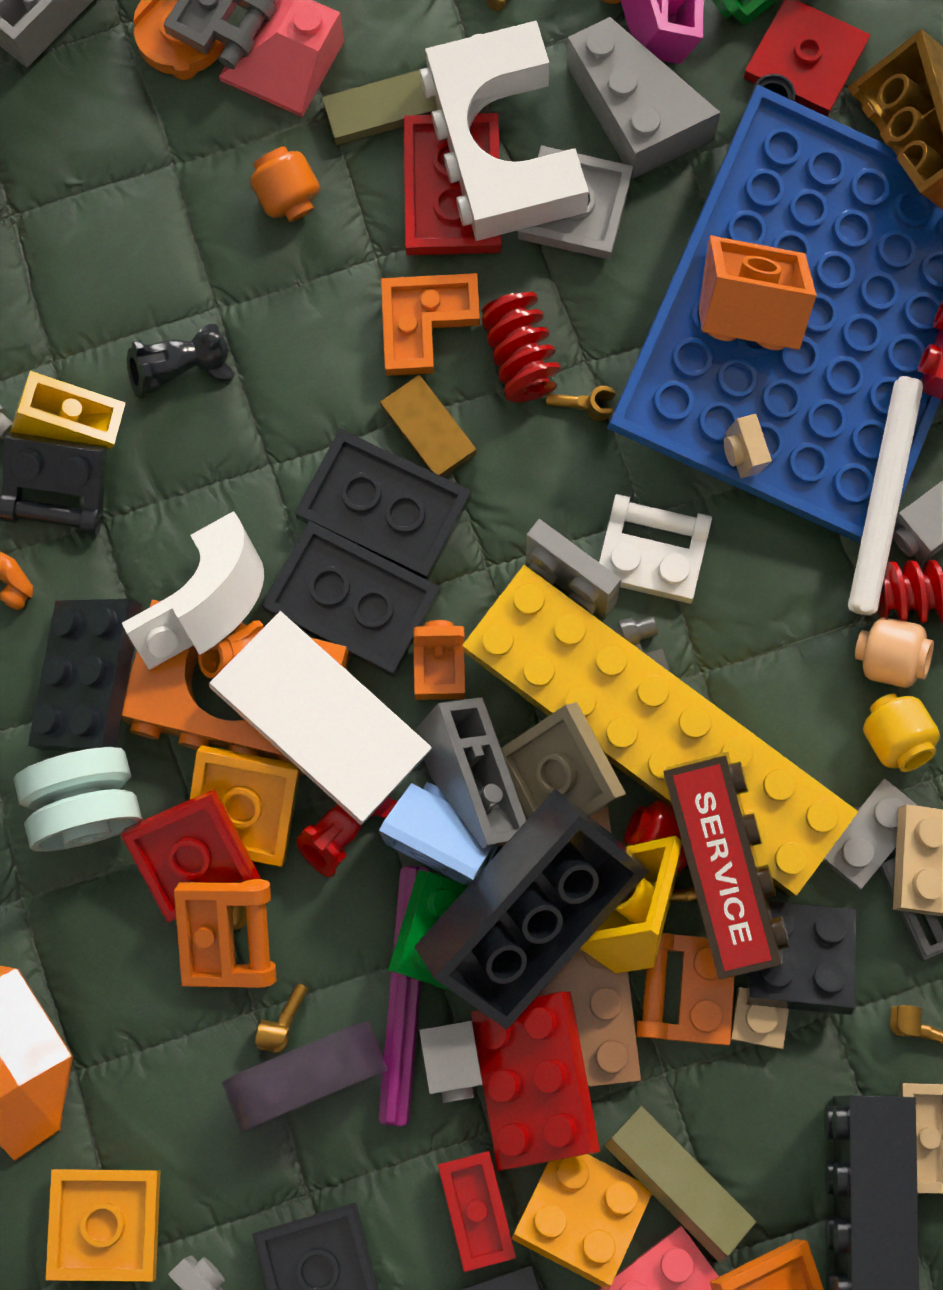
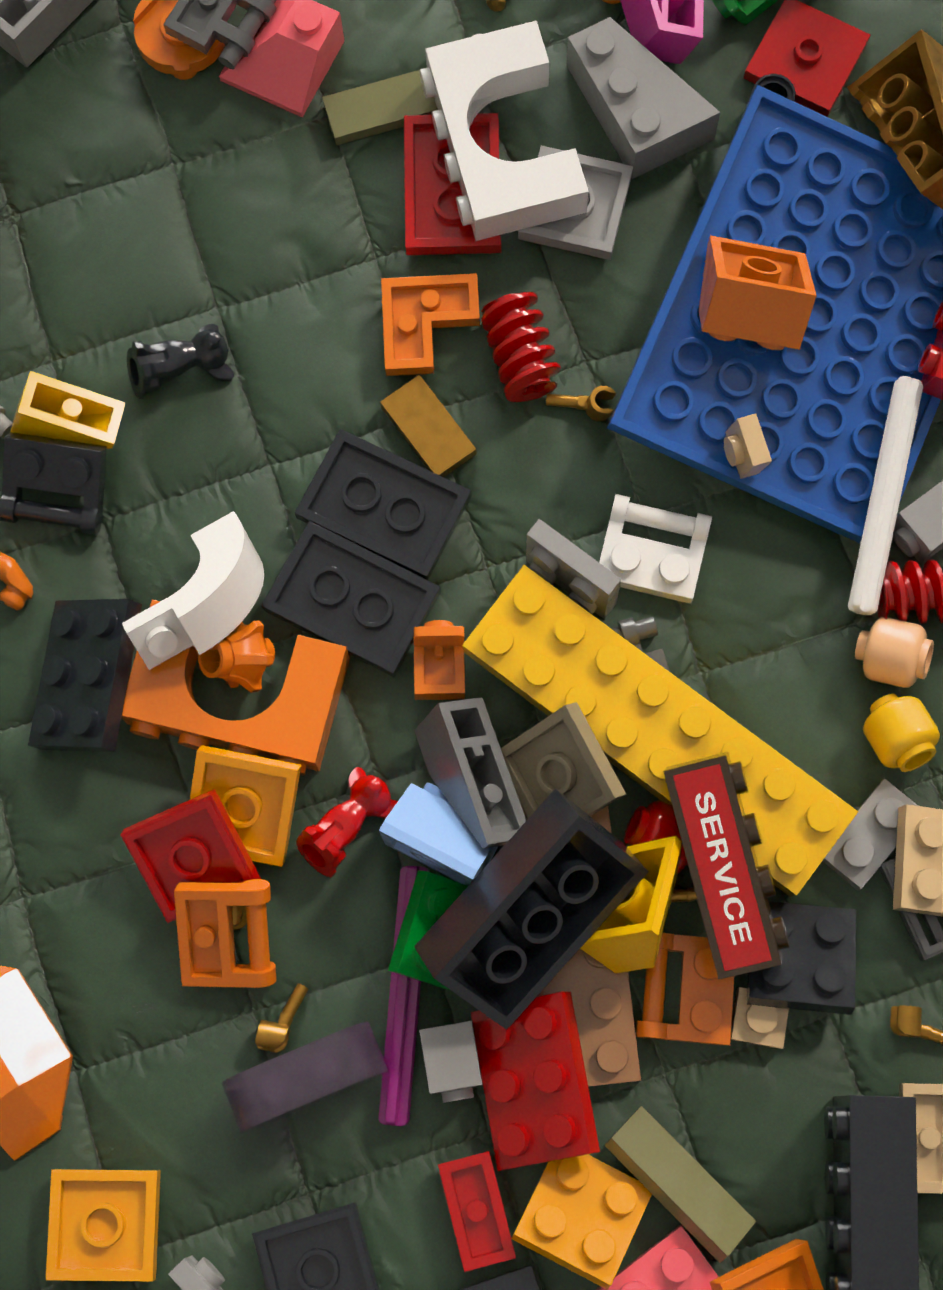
(77, 798): light aqua wheel -> none
(284, 184): orange head -> none
(320, 717): white tile -> none

